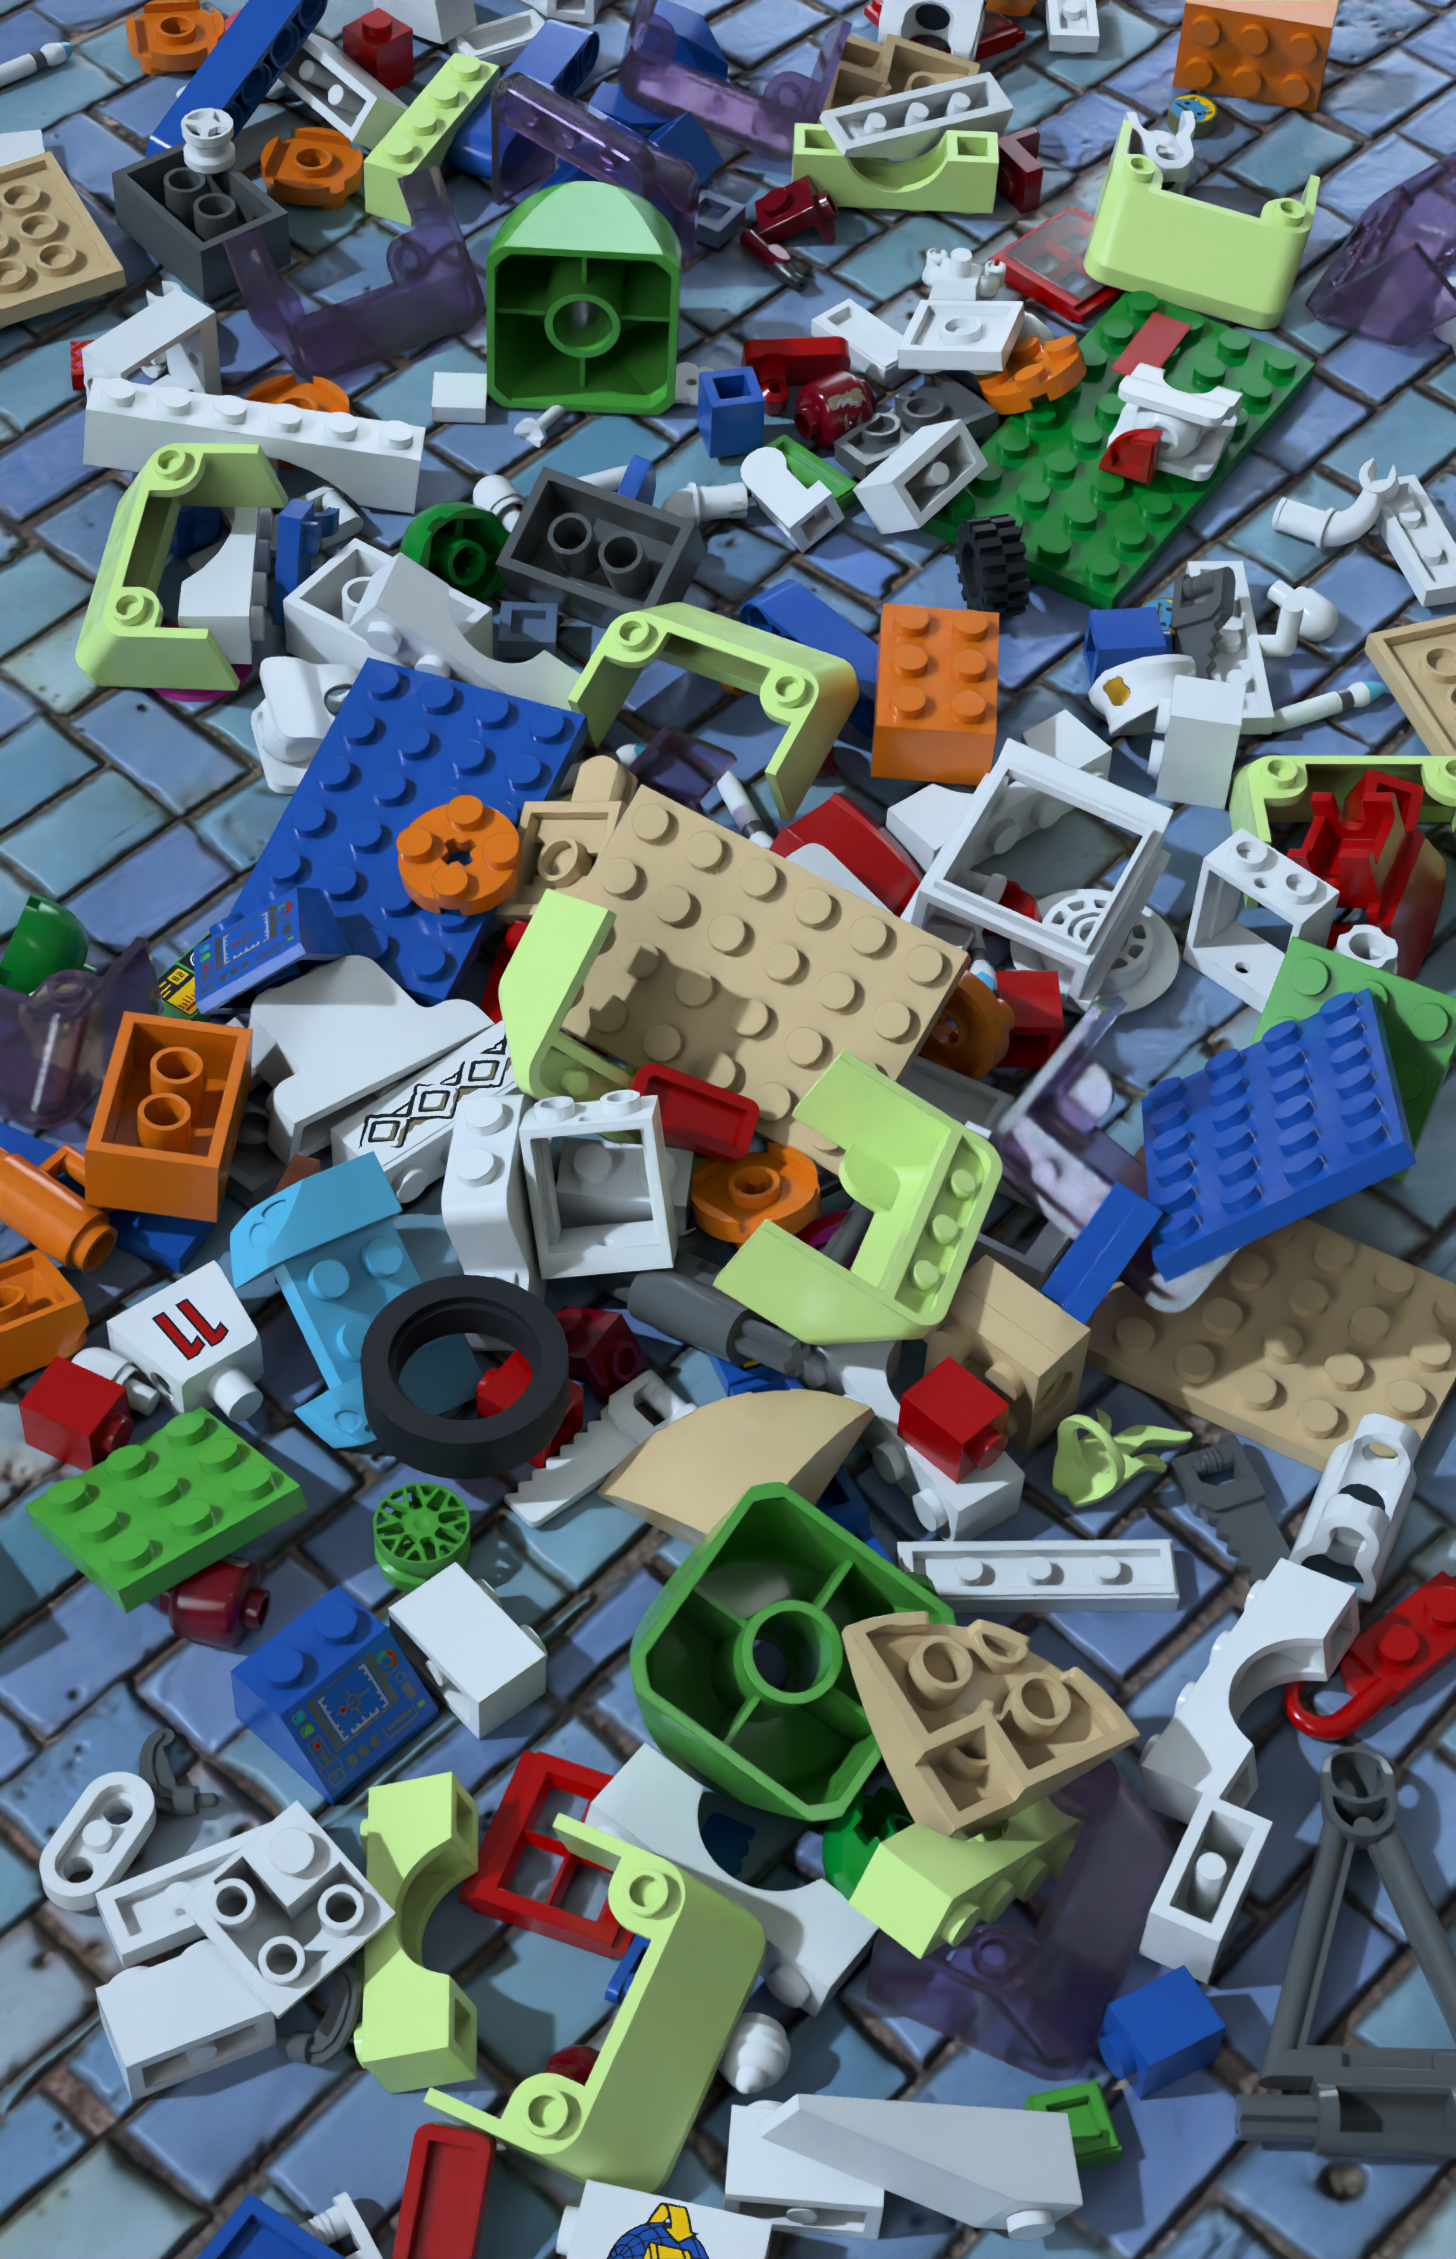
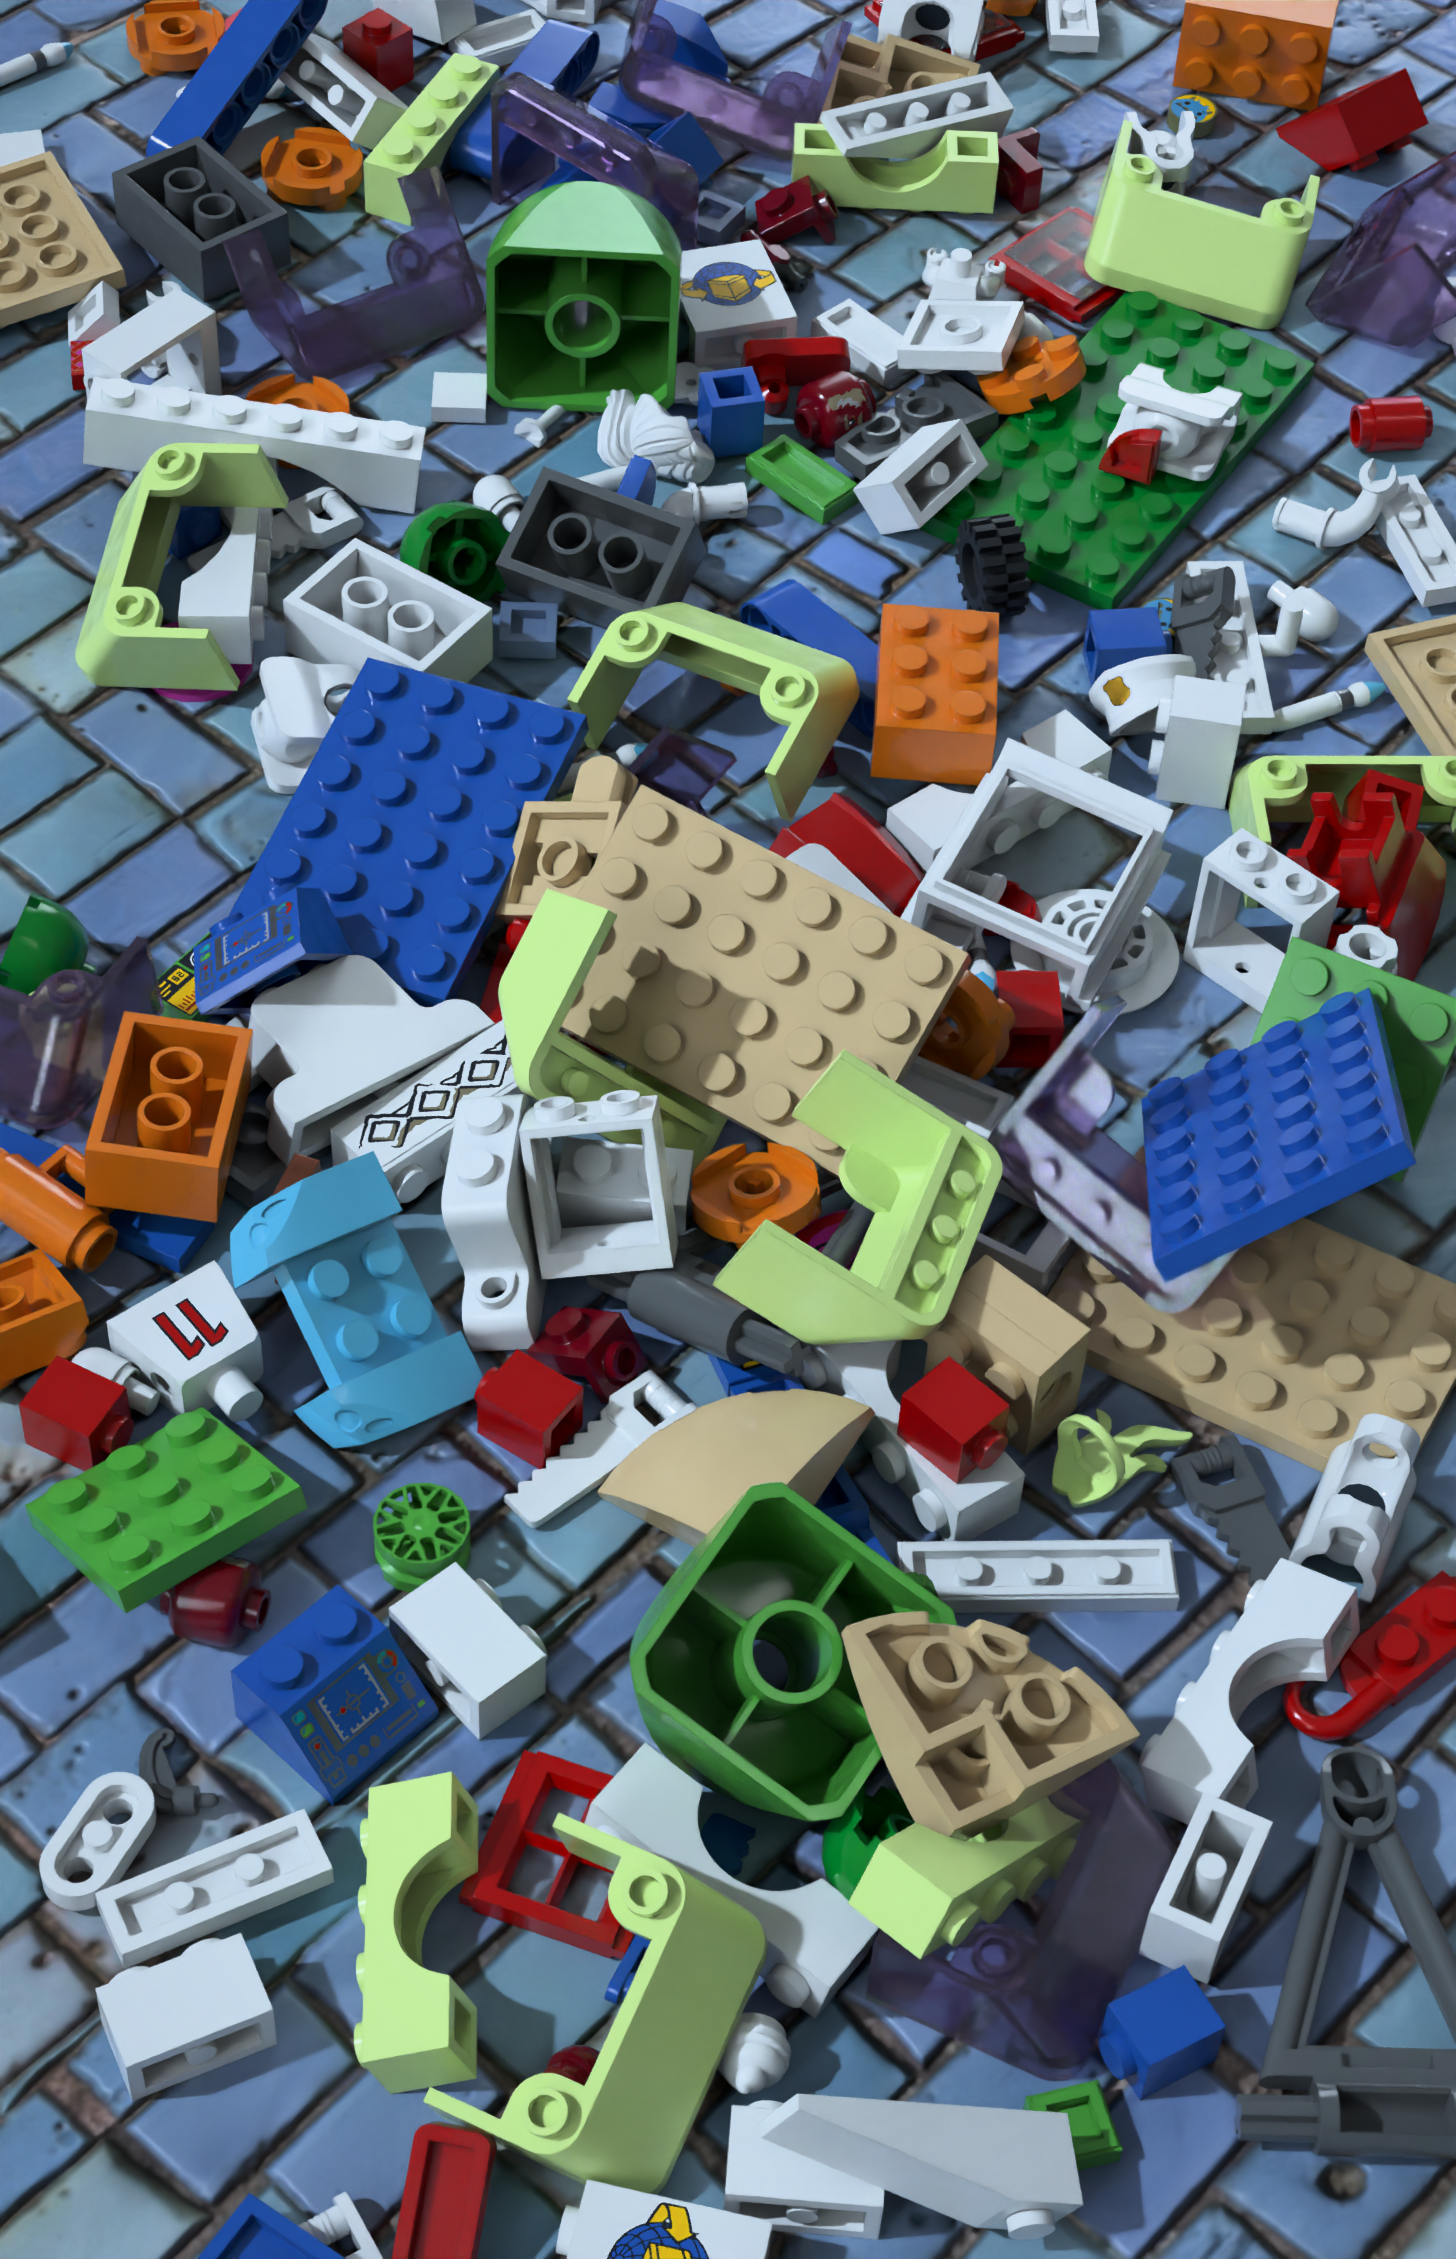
(94, 314): none -> white plate
(208, 140): white wheel -> none
(287, 1909): white slope -> none
(297, 541): blue plate -> none
(334, 2027): dark grey piece -> none
(412, 622): white arch -> none
(455, 828): orange plate -> none
(465, 1446): black tyre -> none
(653, 434): none -> white hair
(699, 1113): red piece -> none
(732, 298): none -> white panel
(743, 810): white piece -> none
(795, 510): white leg -> none
(1101, 1252): blue slope -> none
(1152, 343): red sticker -> none
(1358, 124): none -> red slope
(1390, 424): none -> red brick

